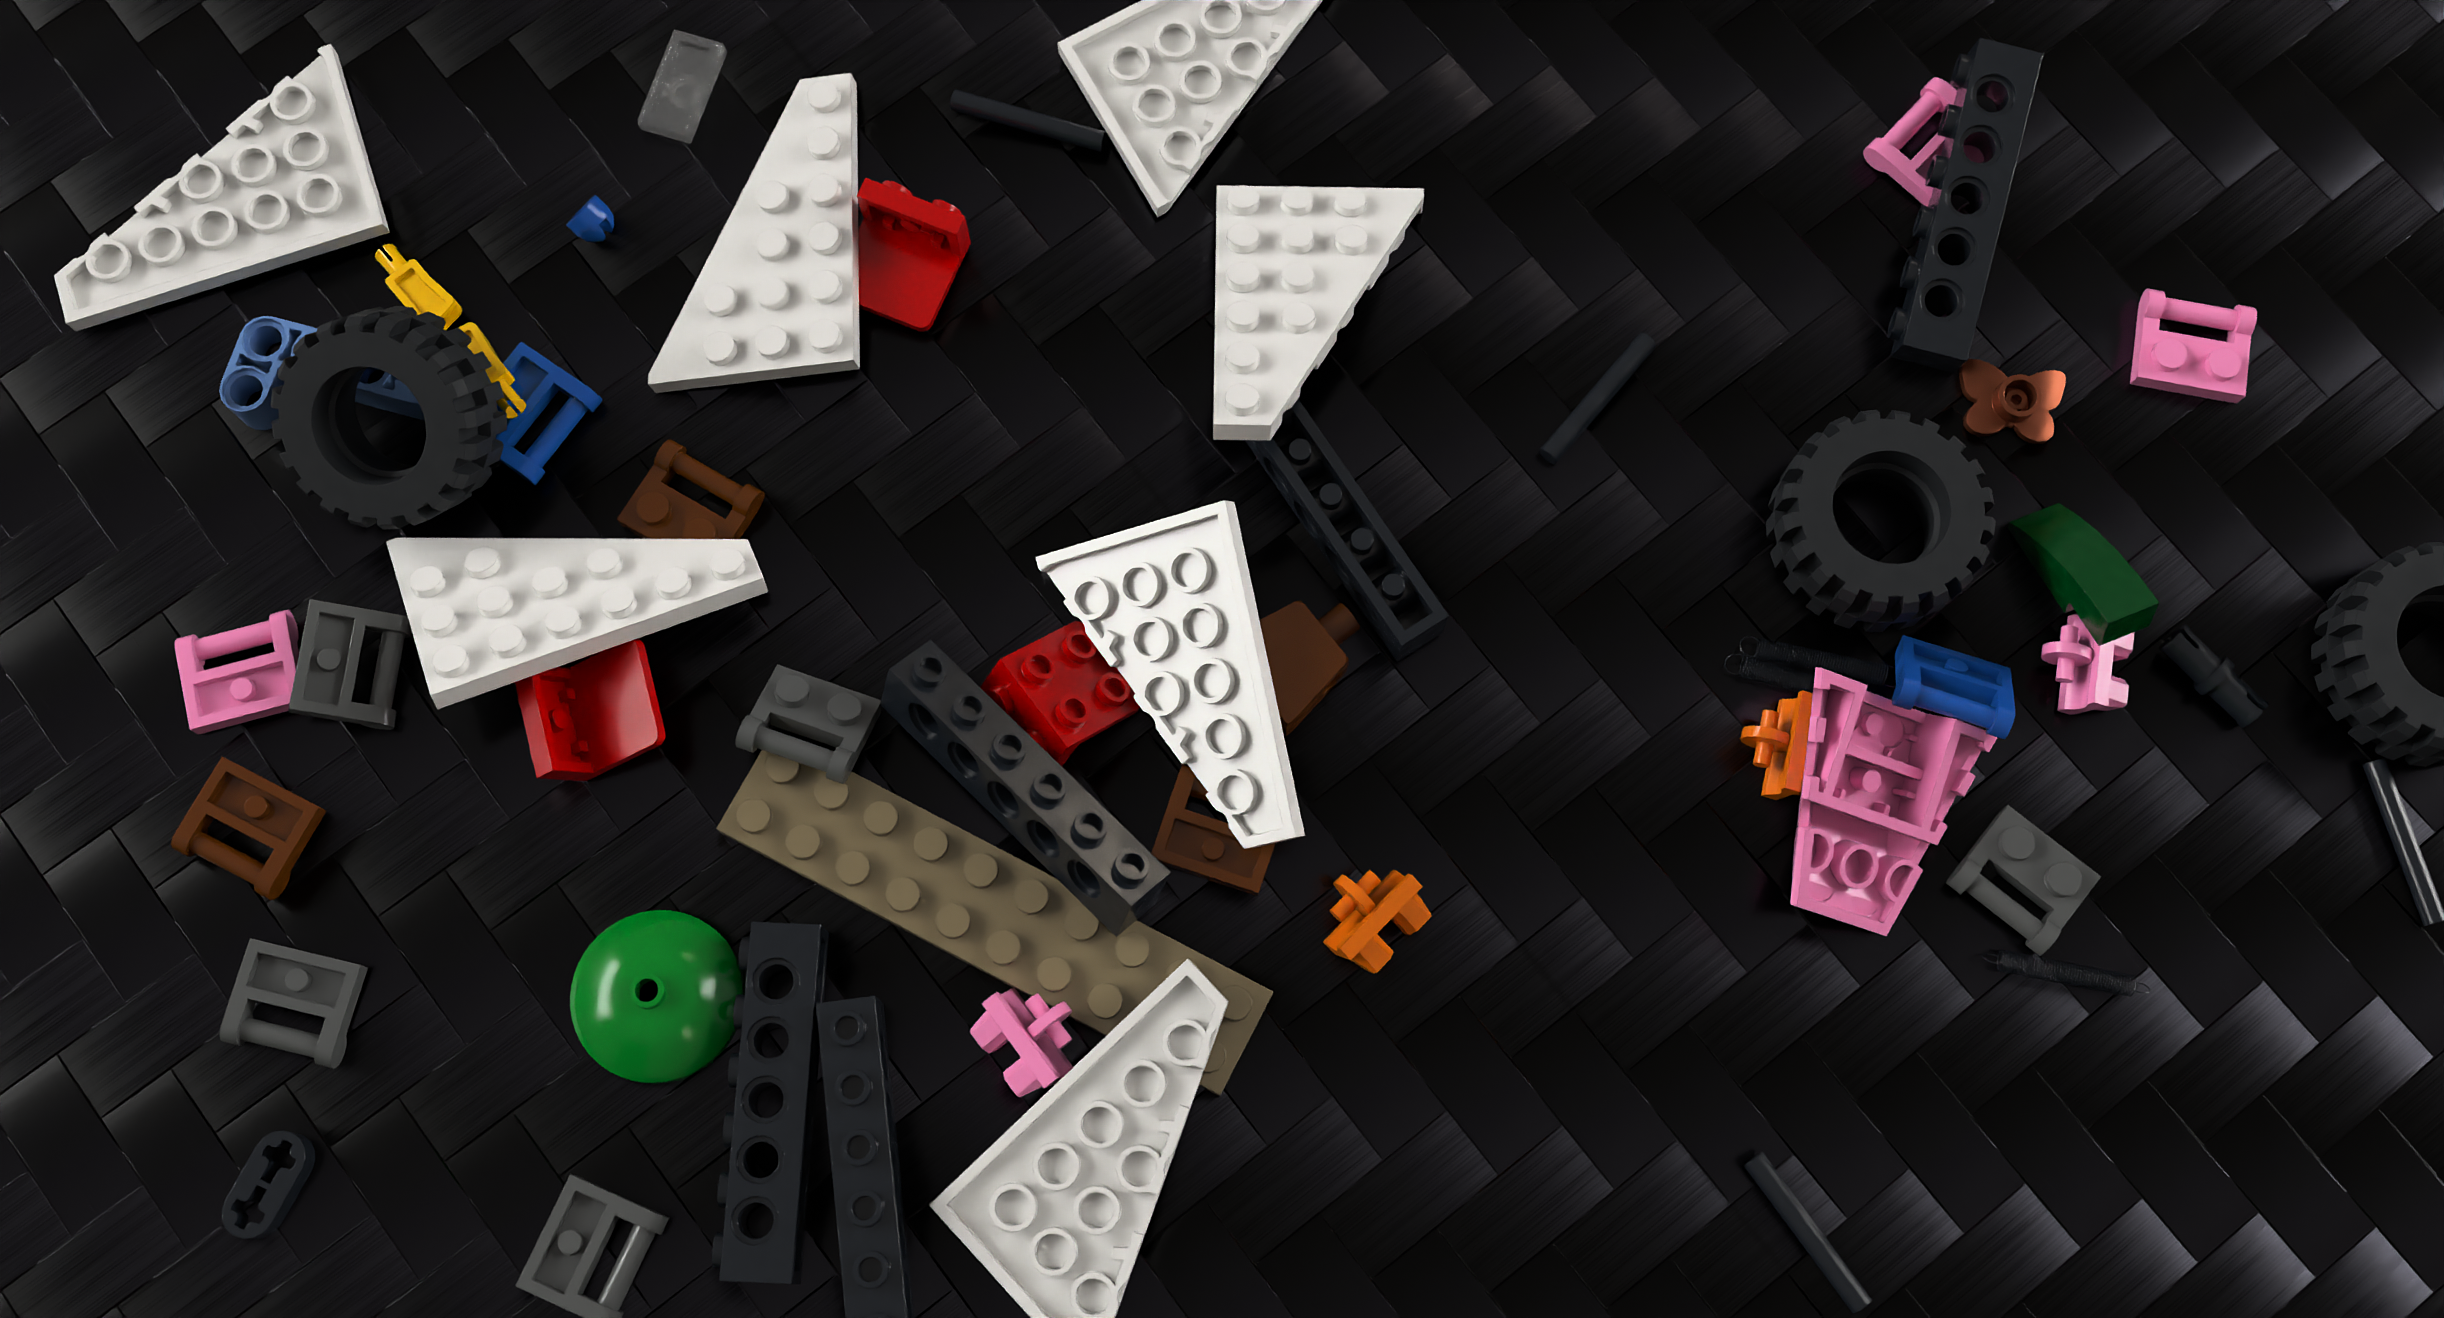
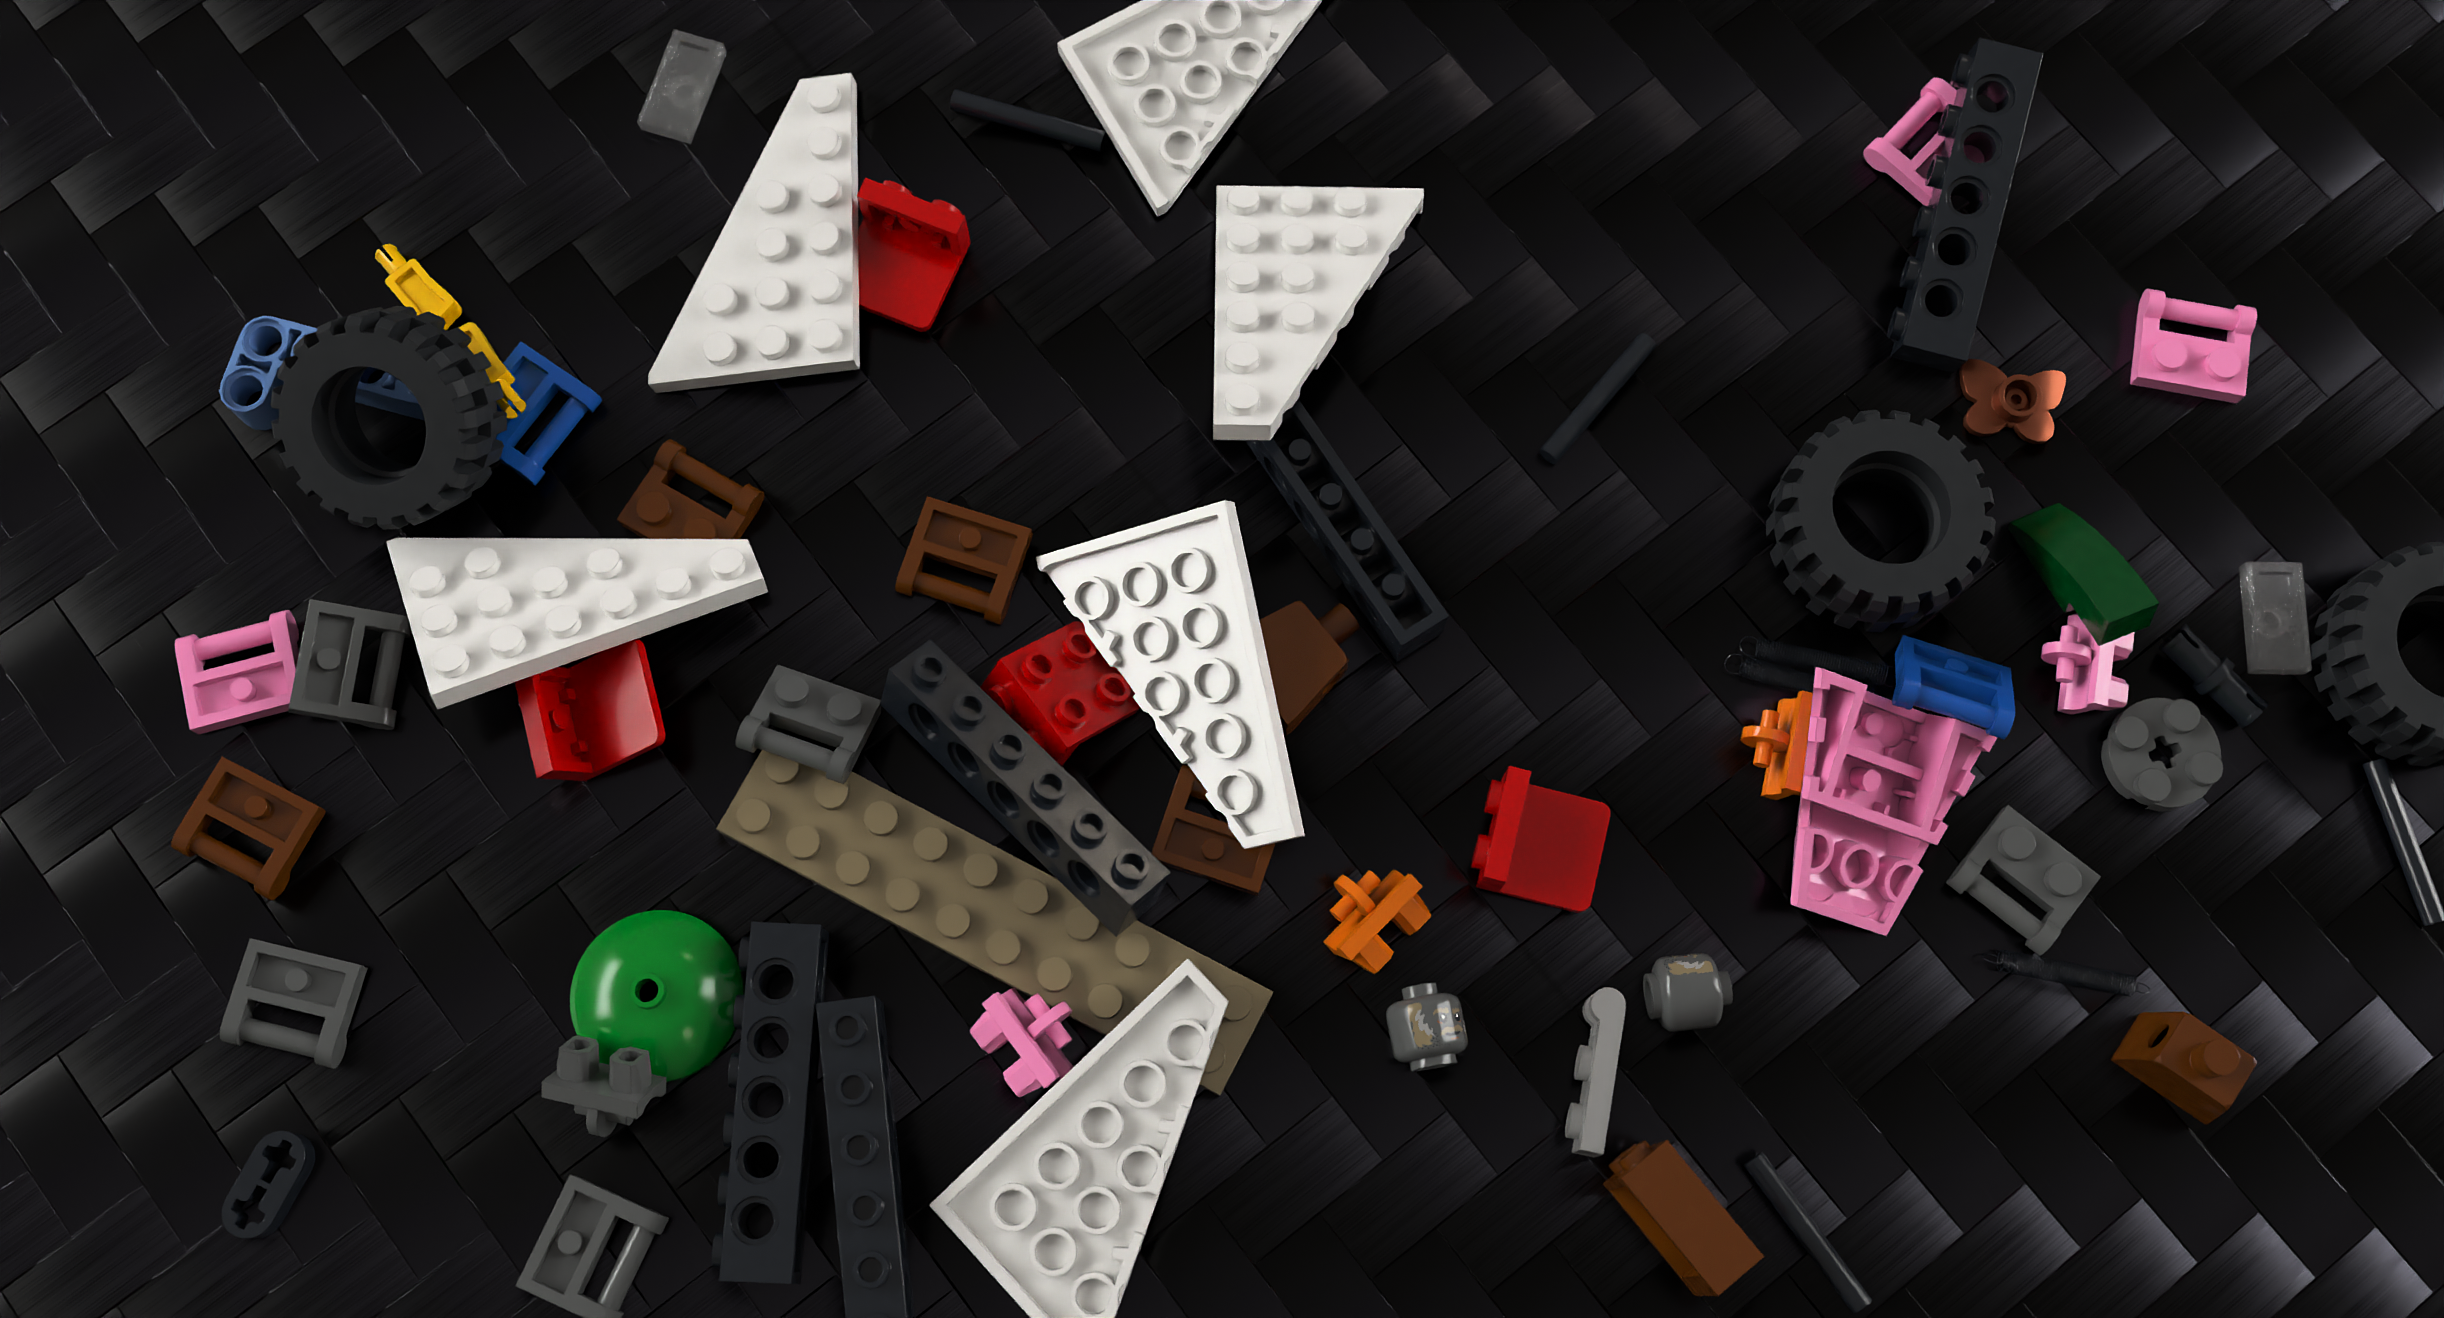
(264, 197): white wing -> none
(591, 220): blue hinge -> none
(602, 1090): none -> dark grey hips
(970, 543): none -> reddish brown plate
(1426, 1028): none -> dark grey head
(1541, 843): none -> red bracket
(1597, 1069): none -> light grey plate
(1681, 1217): none -> reddish brown window
(1687, 992): none -> dark grey head
(2189, 1065): none -> reddish brown torso
(2194, 748): none -> dark grey plate
(2275, 618): none -> clear plate

